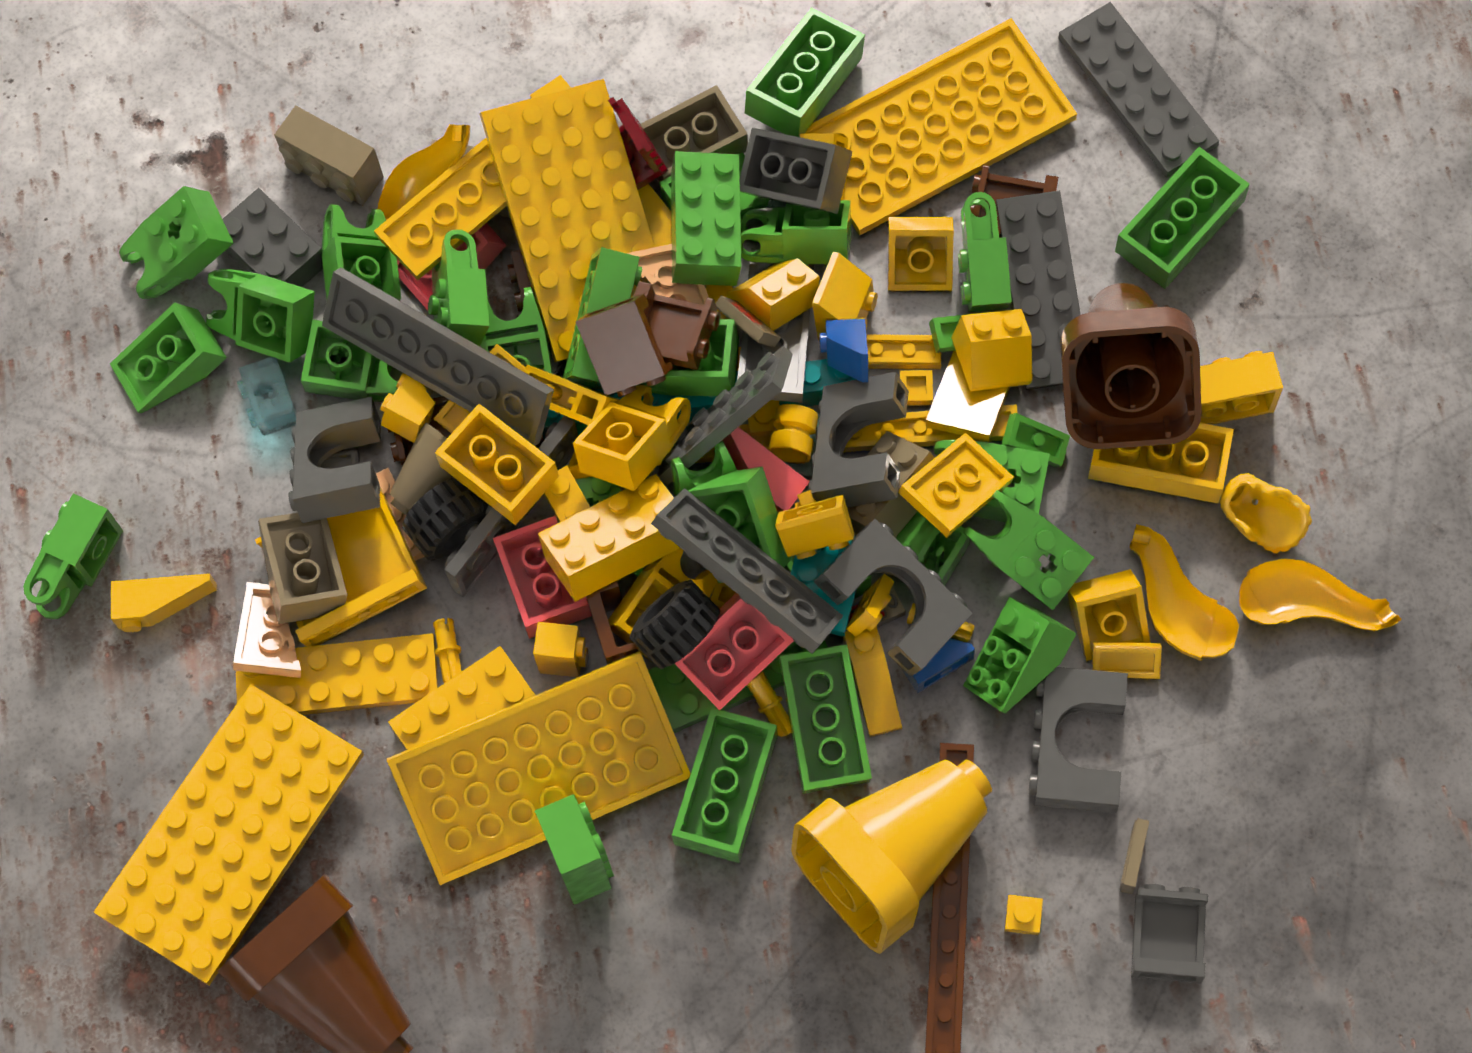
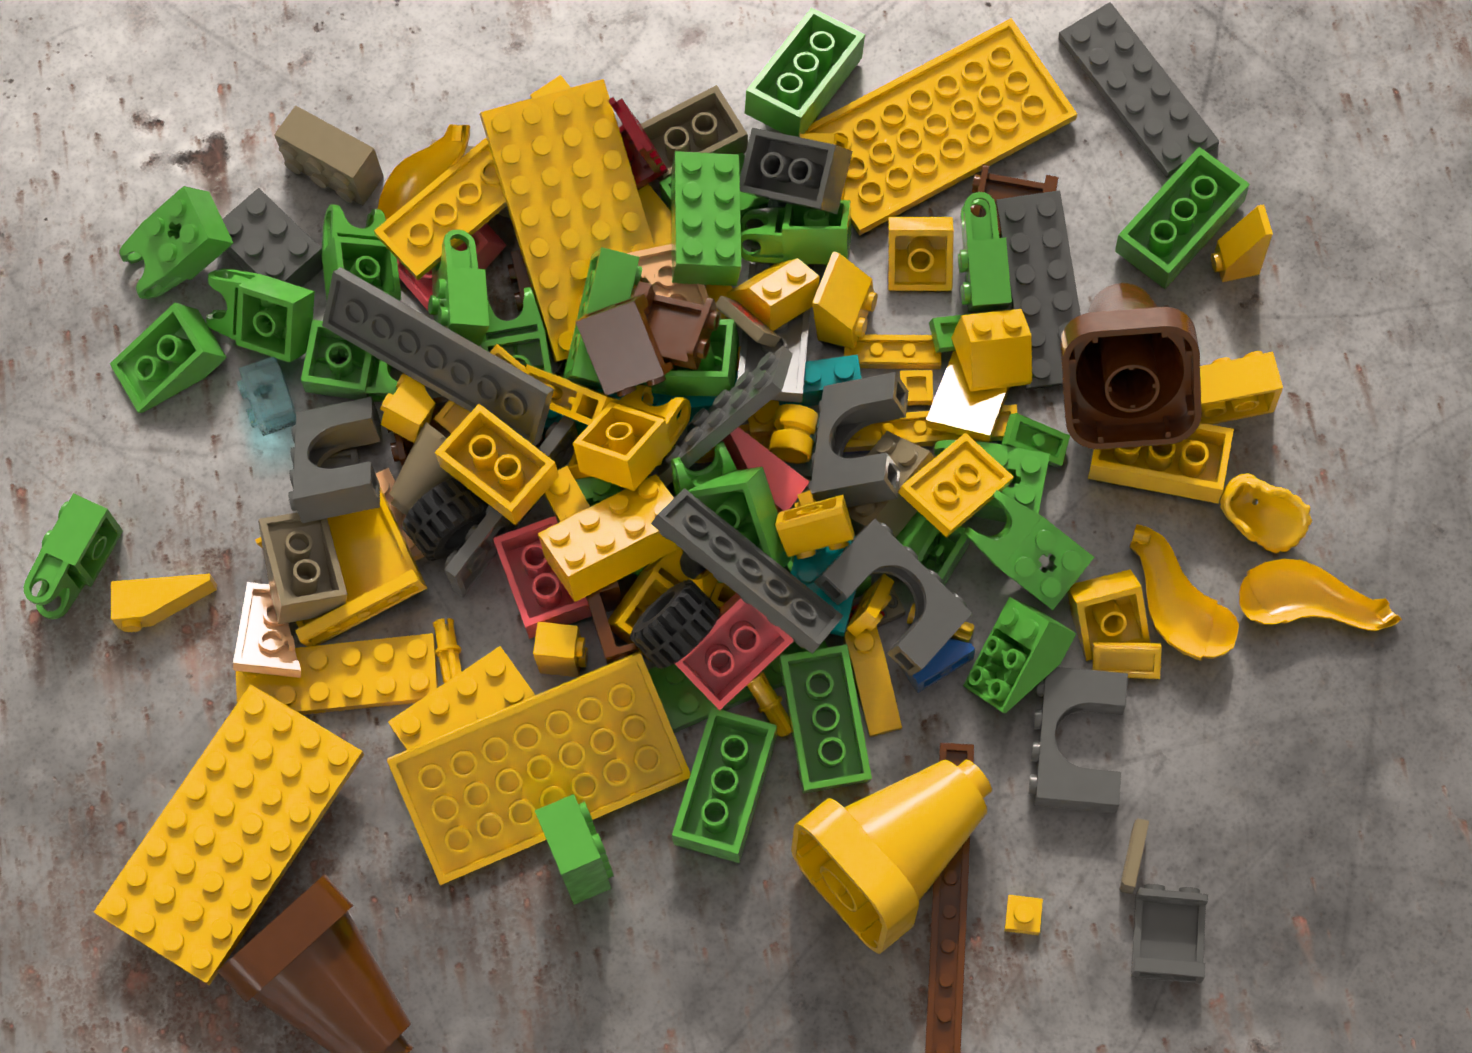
(846, 347): blue slope -> none
(1243, 247): none -> yellow slope

